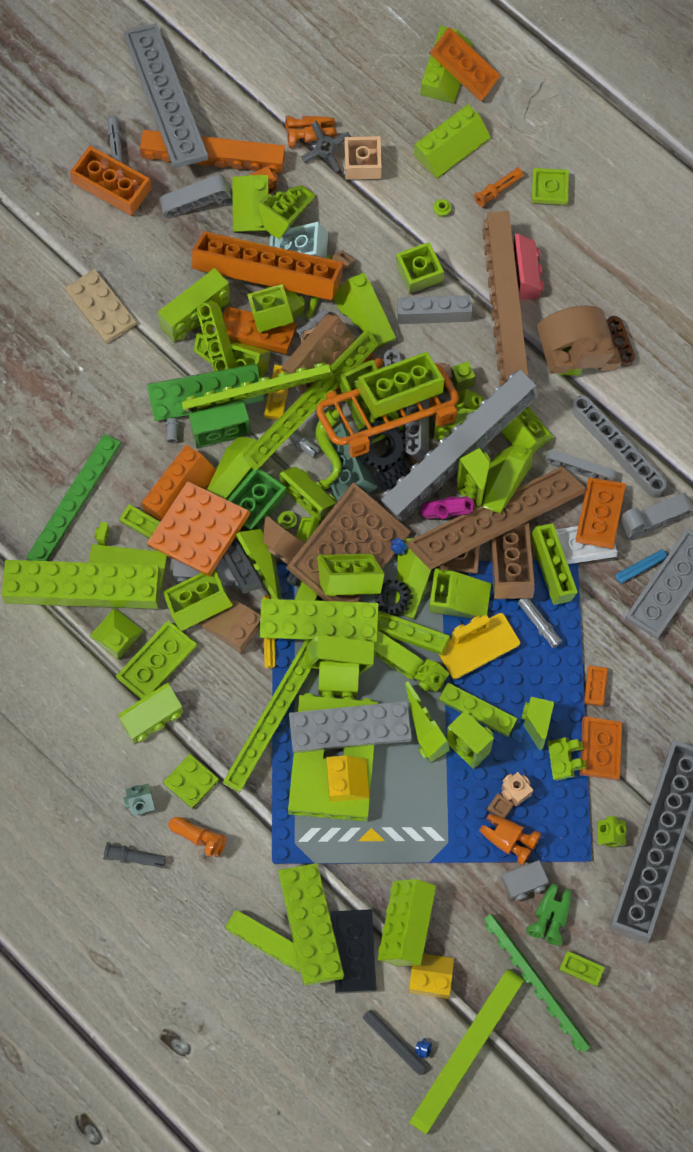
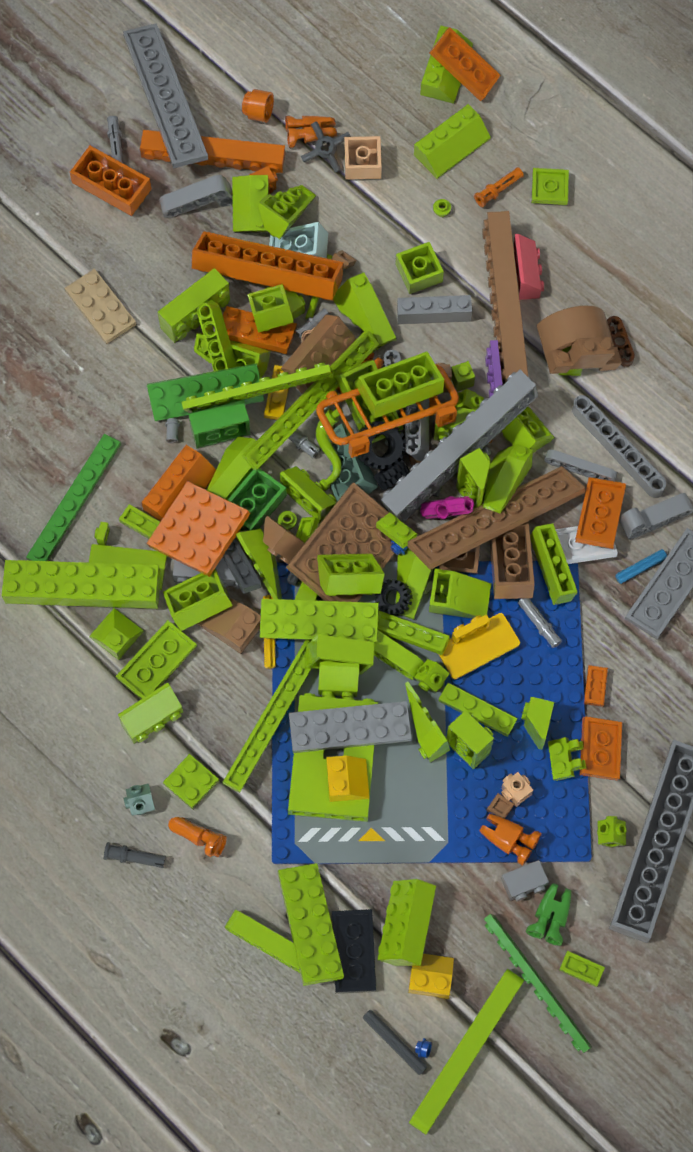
(258, 105): none -> orange piece
(395, 530): none -> lime plate
(492, 361): none -> medium lavender plate

